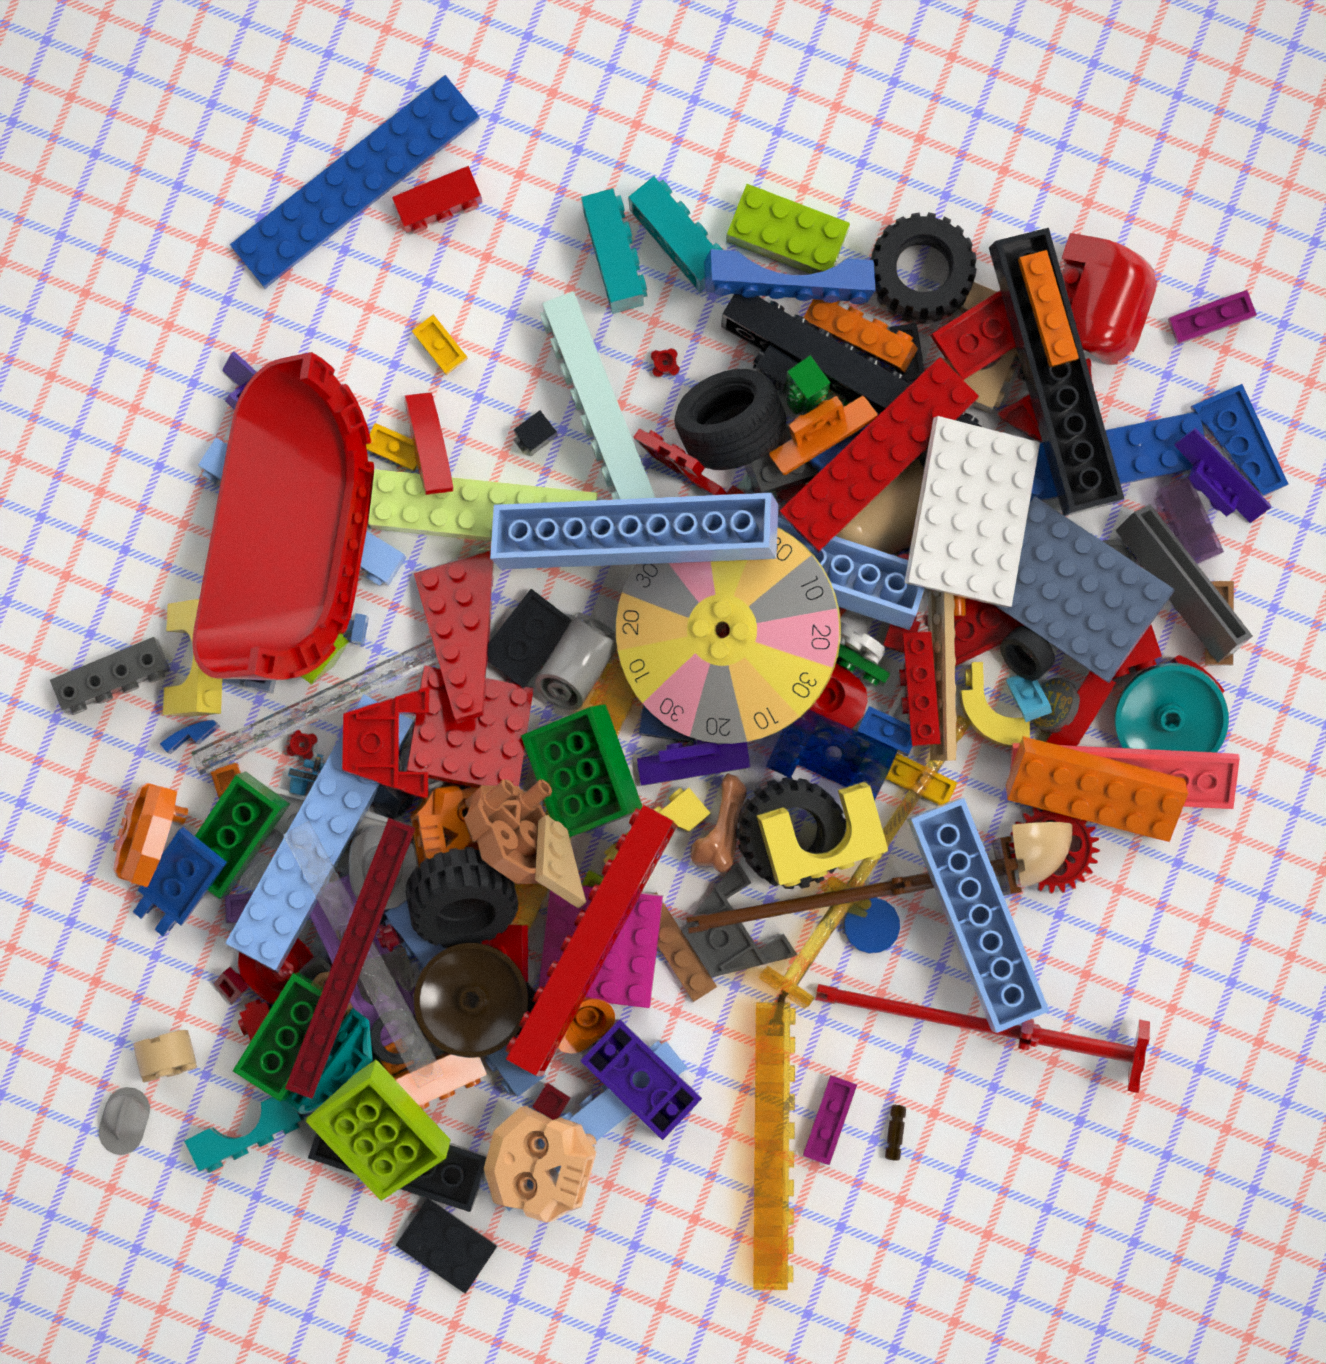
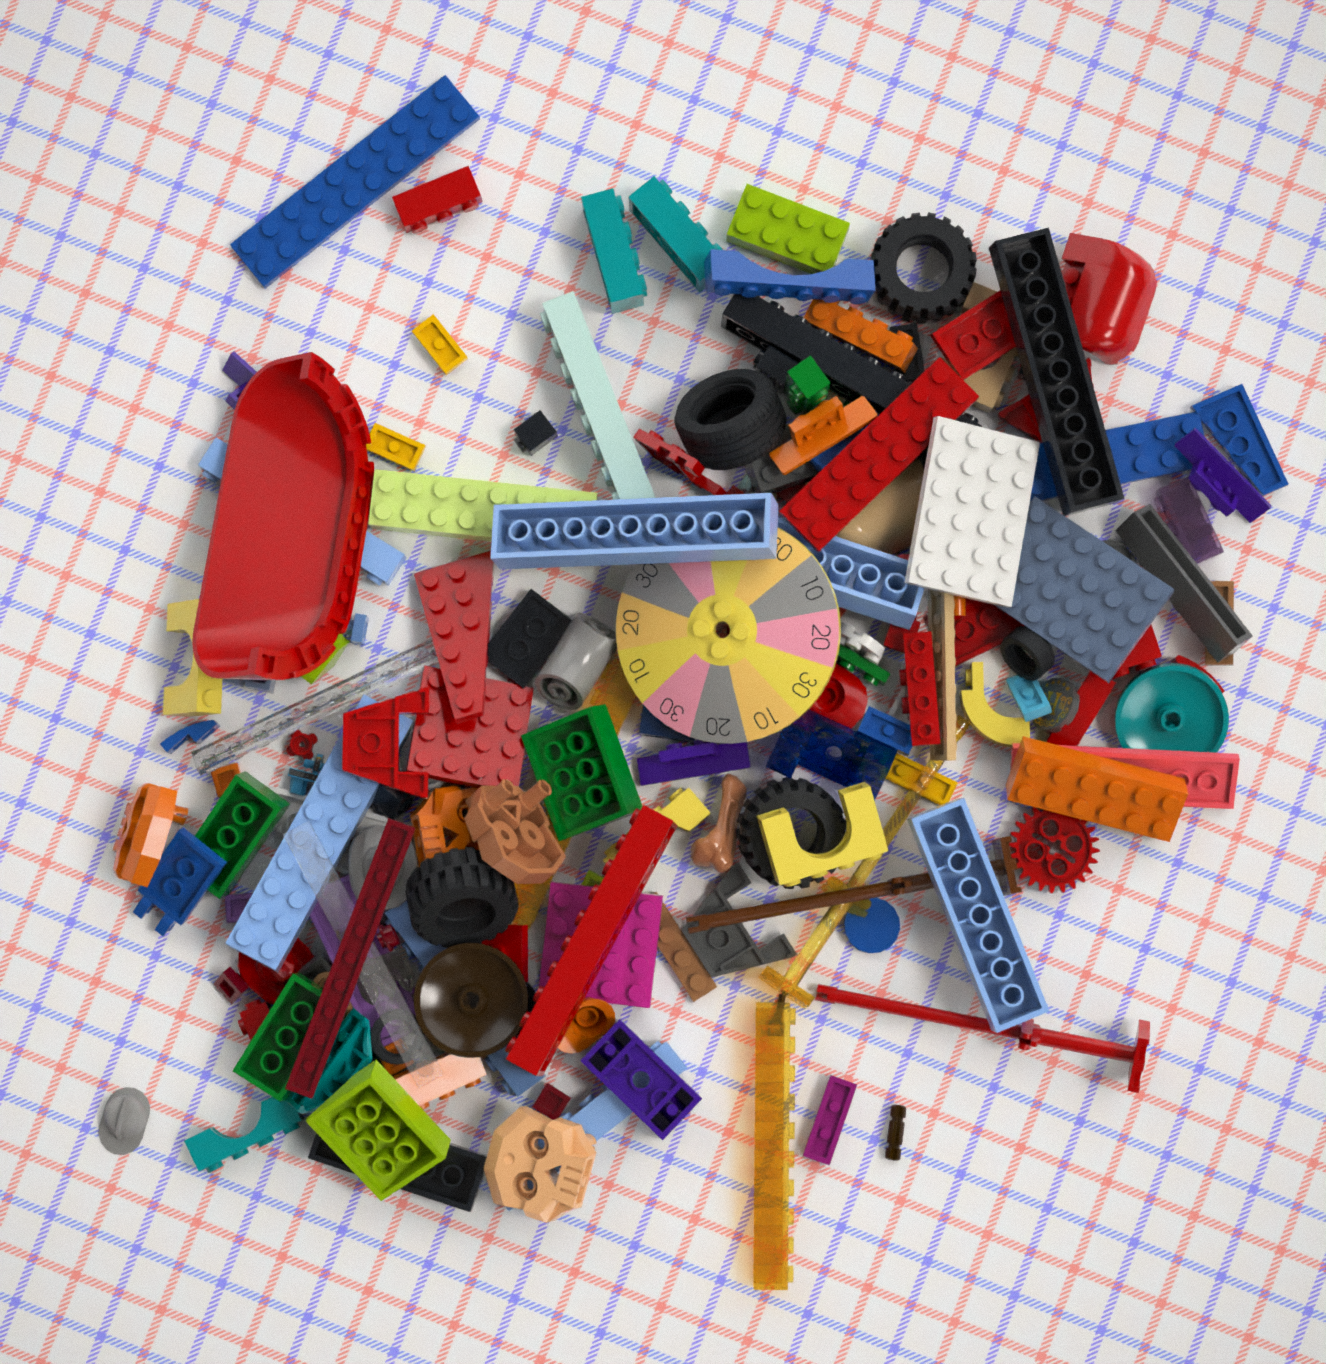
(110, 675): dark grey brick -> none
(165, 1055): tan brick -> none
(428, 443): slope -> none
(446, 1245): black plate -> none
(556, 862): tan wing -> none
(668, 355): red plate -> none
(1040, 849): tan brick -> none
(1048, 308): orange plate -> none
(1212, 317): magenta plate -> none

